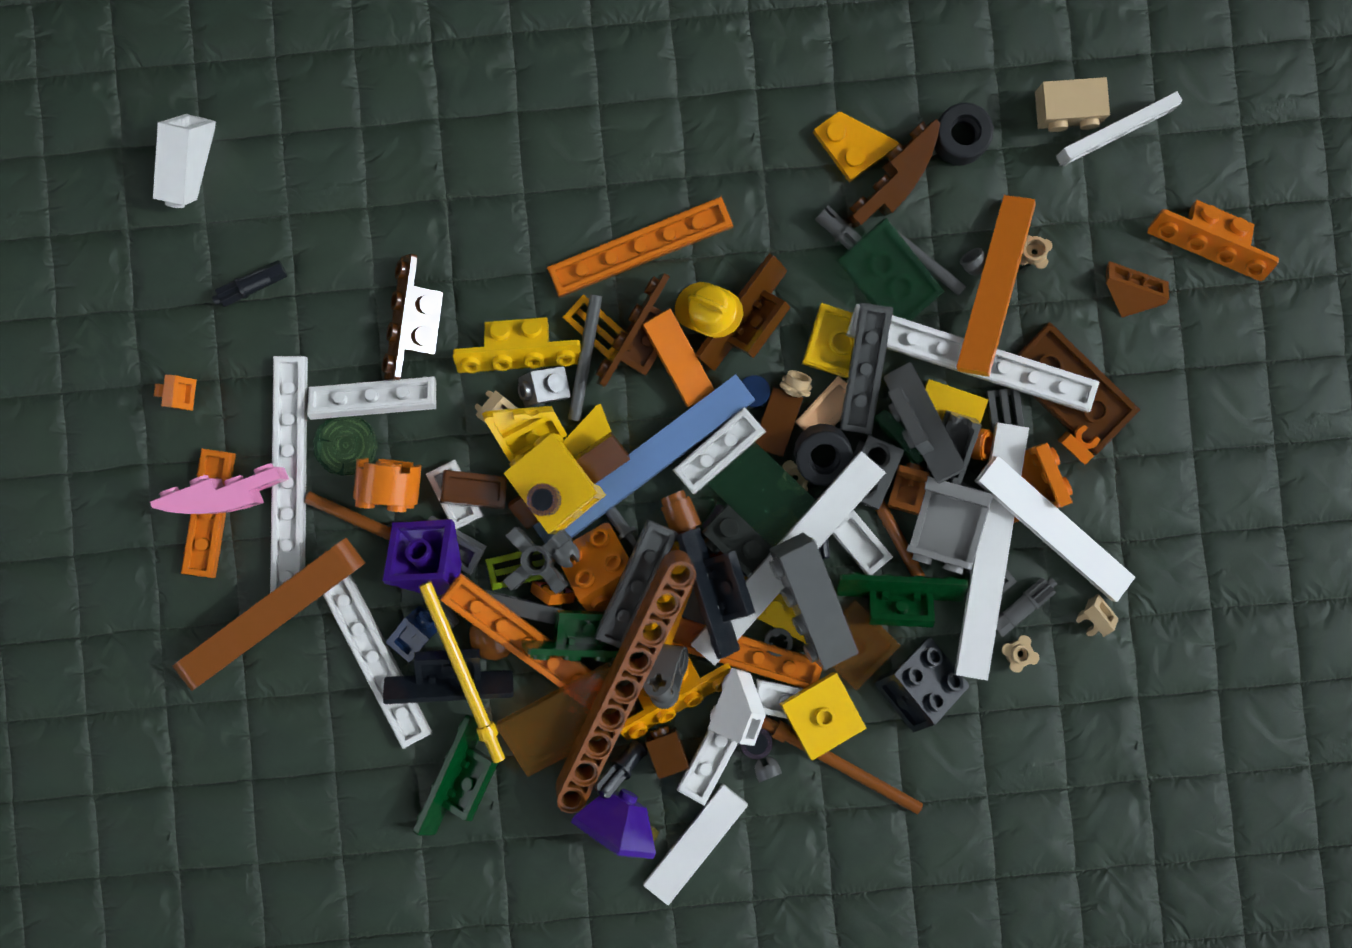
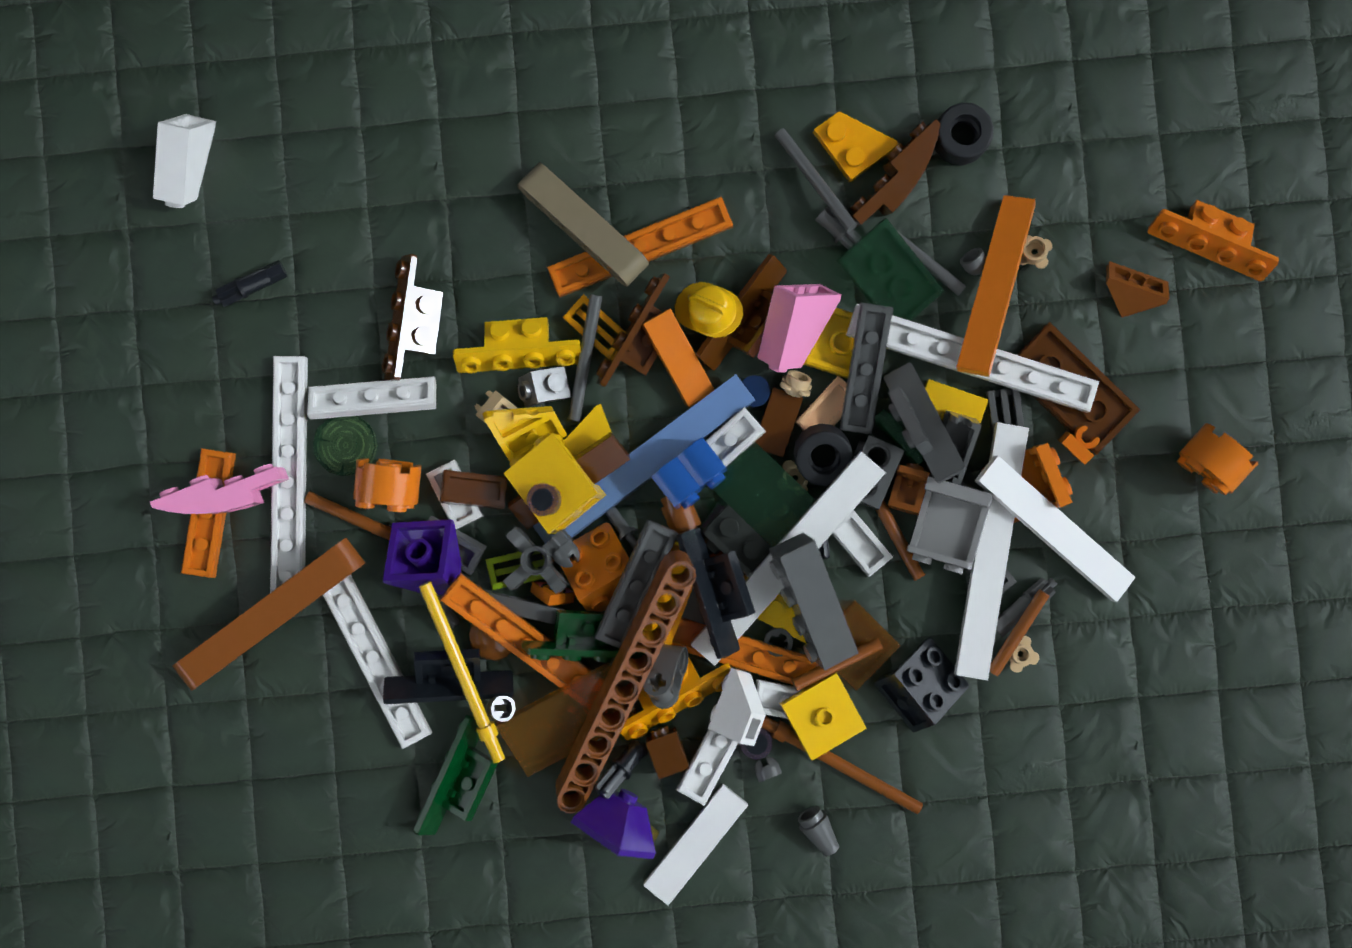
(176, 392): orange tile -> none
(412, 633): dark blue bracket -> none
(500, 715): none -> hinge
(583, 224): none -> dark tan beam
(690, 473): none -> blue brick
(795, 323): none -> bright pink slope
(816, 180): none -> dark grey bar
(818, 673): none -> dark orange bar
(818, 829): none -> dark grey cone
(901, 599): dark green bracket -> none
(983, 445): orange tile -> none
(1018, 632): none -> dark orange bar
(1072, 104): tan brick -> none
(1100, 615): tan tile -> none
(1118, 129): white tile -> none
(1218, 459): none -> orange brick

